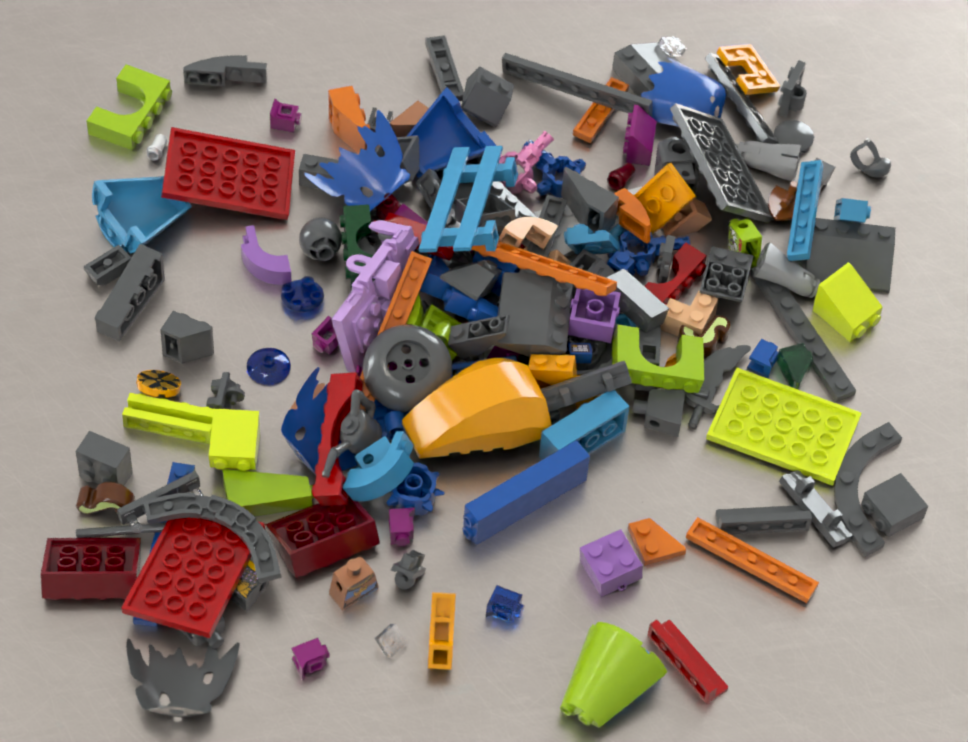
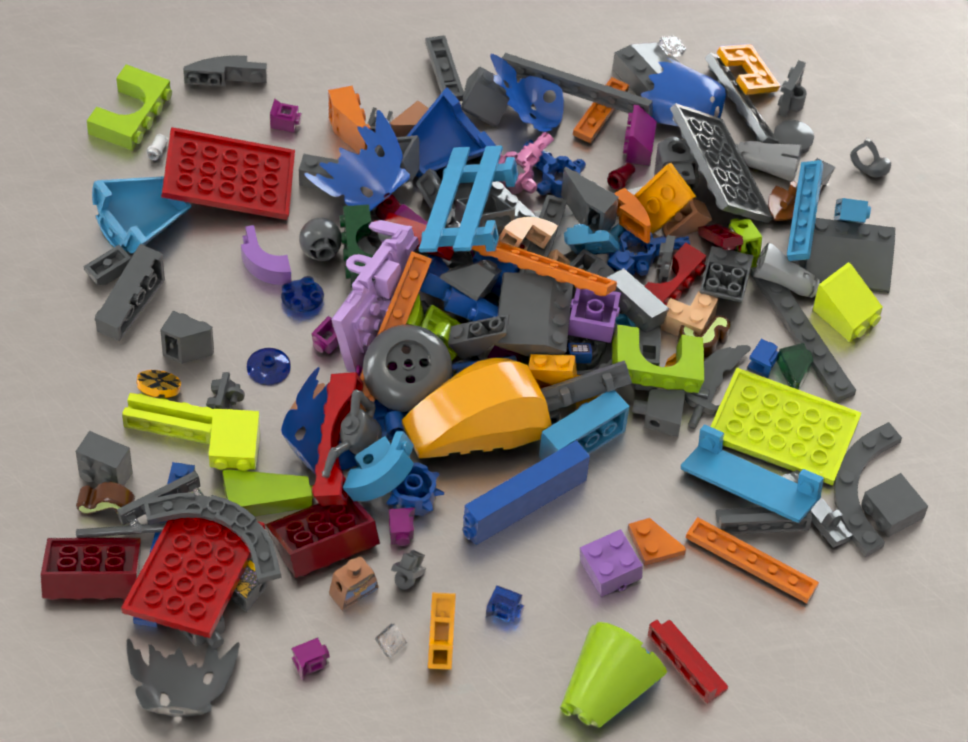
(529, 92): none -> blue piece
(720, 236): none -> dark red plate
(751, 481): none -> dark azure bracket

